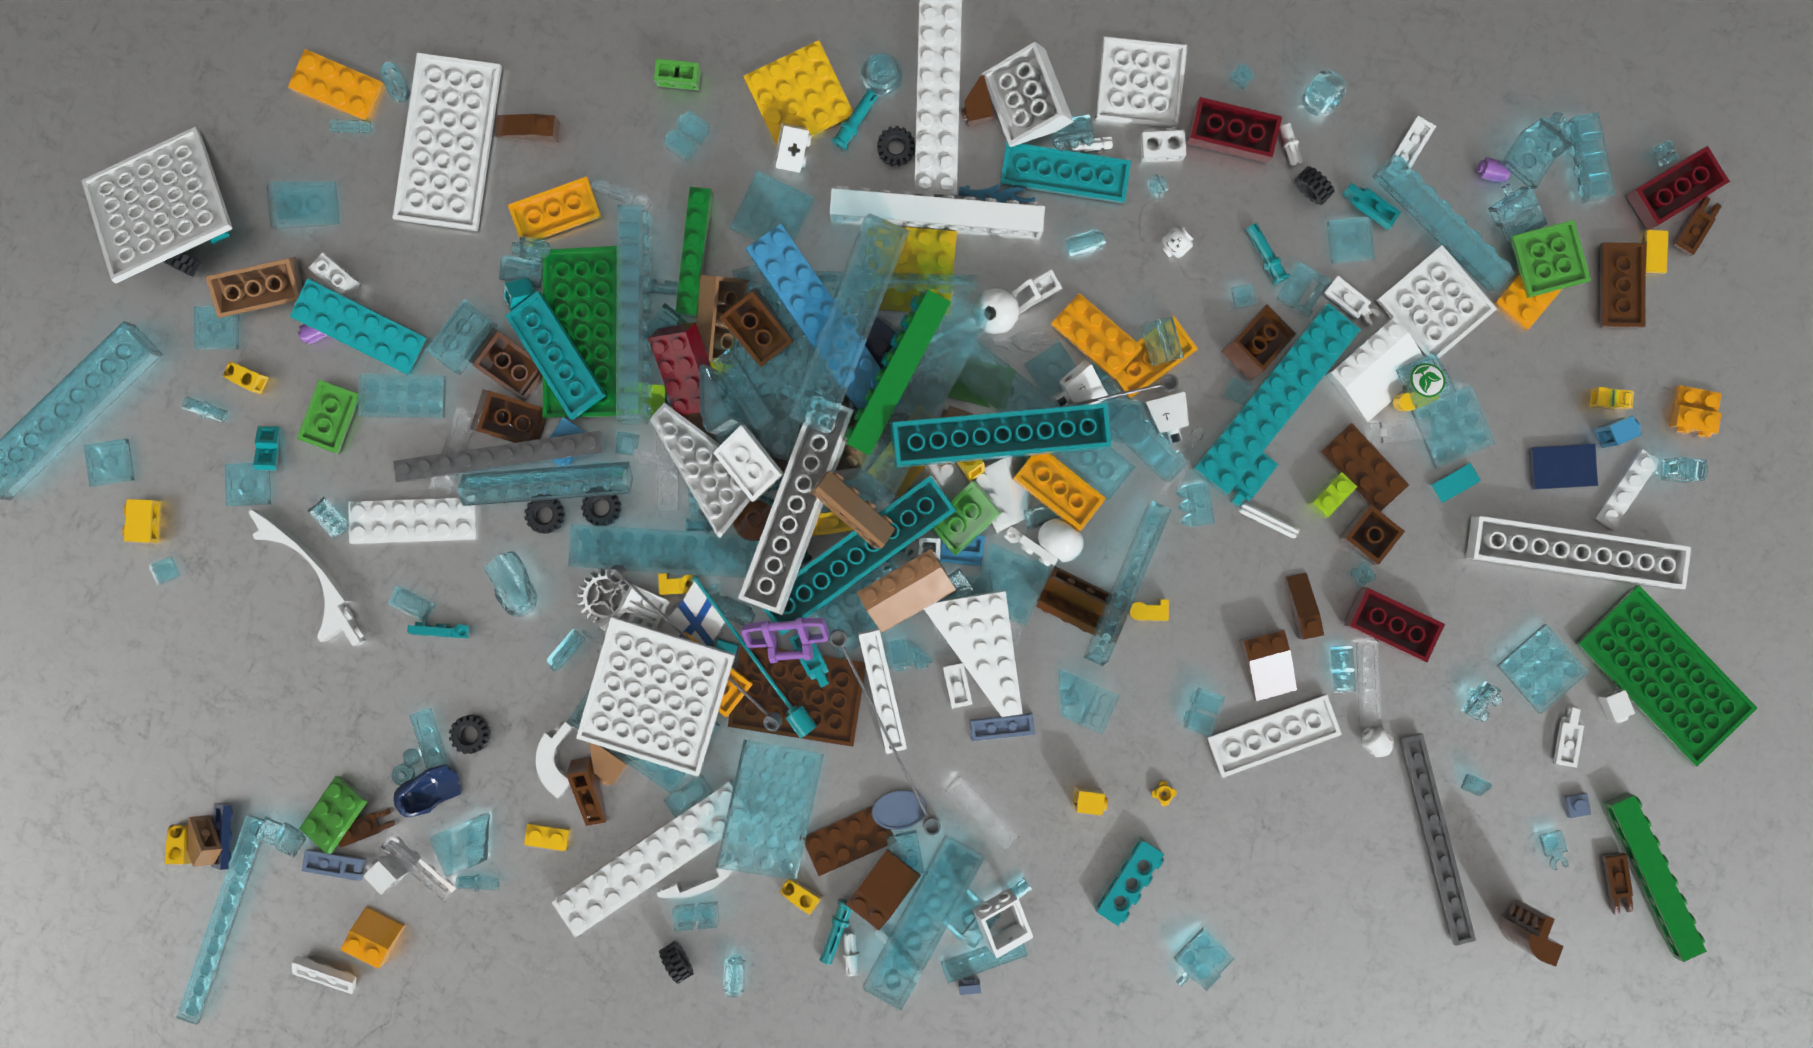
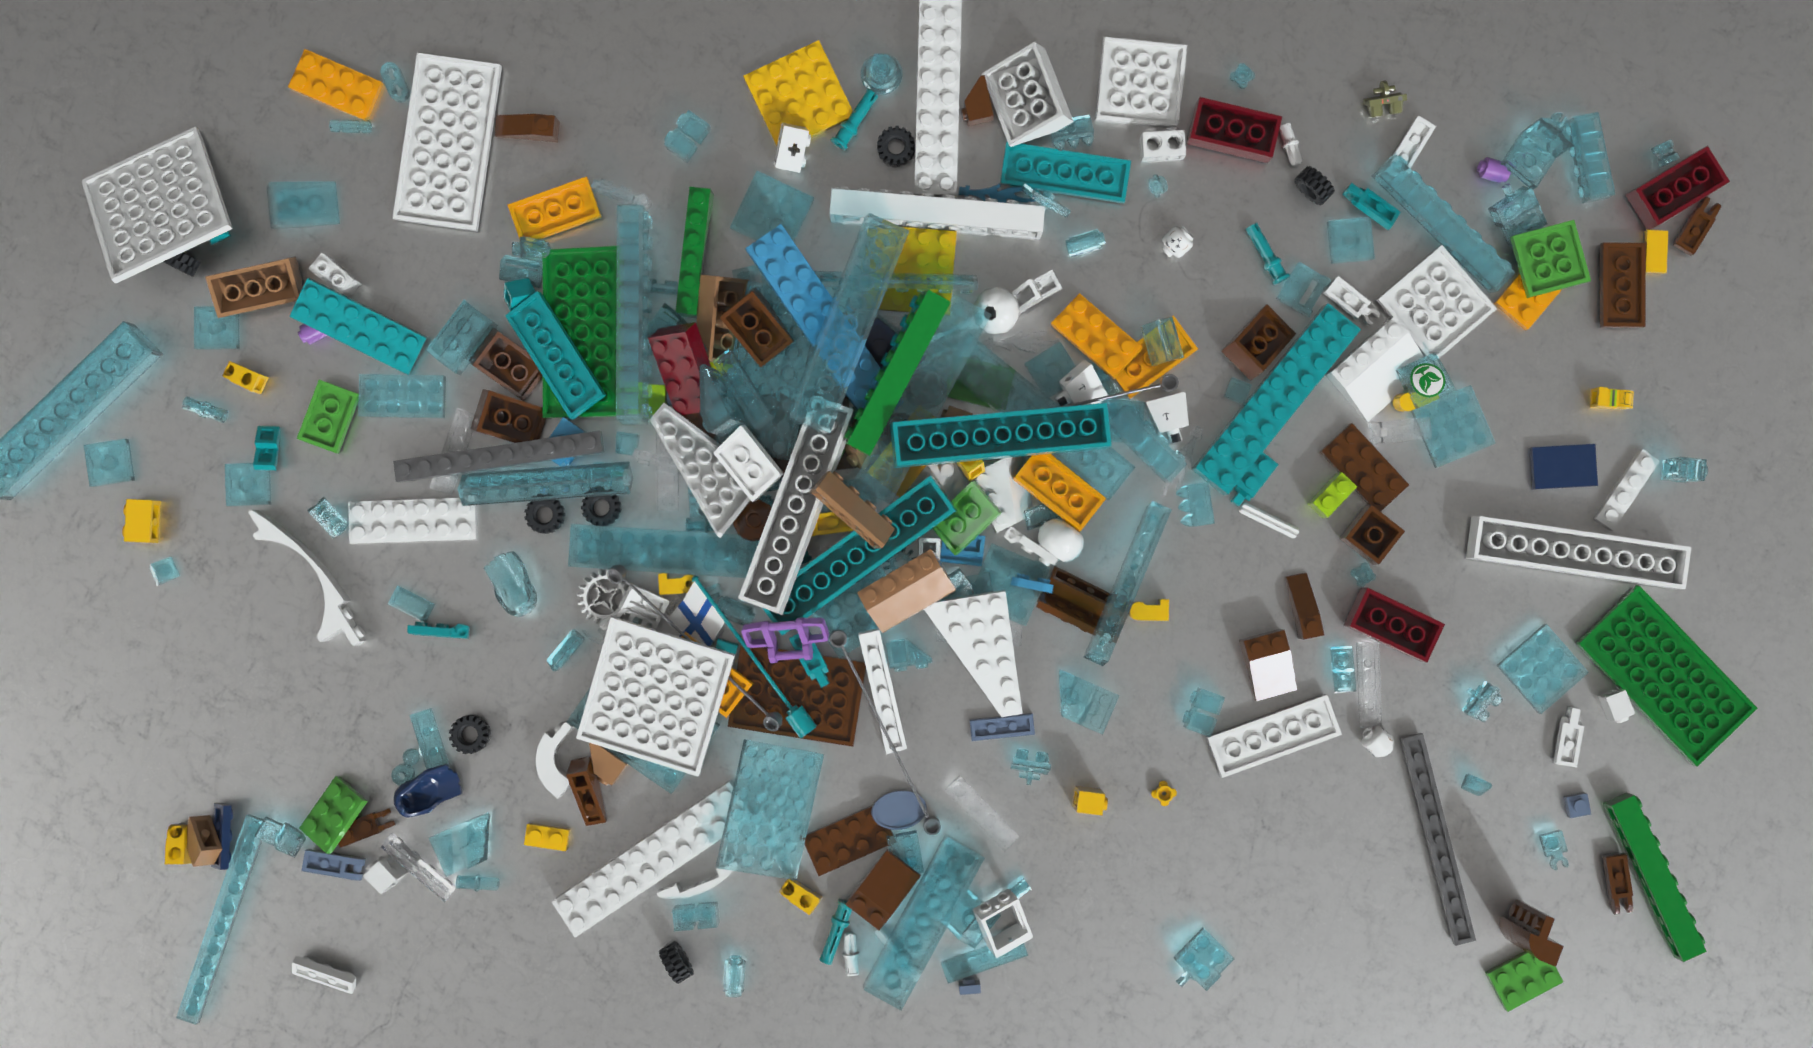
(372, 937): light orange slope -> none
(677, 74): bright green brick -> none
(694, 792): clear light blue piece -> none
(957, 685): white plate -> none
(1021, 763): none -> clear light blue hips
(1023, 581): none -> dark azure plate
(1046, 199): none -> clear light blue plate
(1105, 143): white axle -> none
(1120, 913): teal brick -> none
(1244, 295): clear light blue plate -> none
(1324, 93): clear light blue piece -> none
(1394, 100): none -> olive hips
(1456, 482): teal slope -> none
(1522, 979): none -> bright green plate
(1618, 431): dark azure brick -> none
(1696, 411): light orange plate -> none

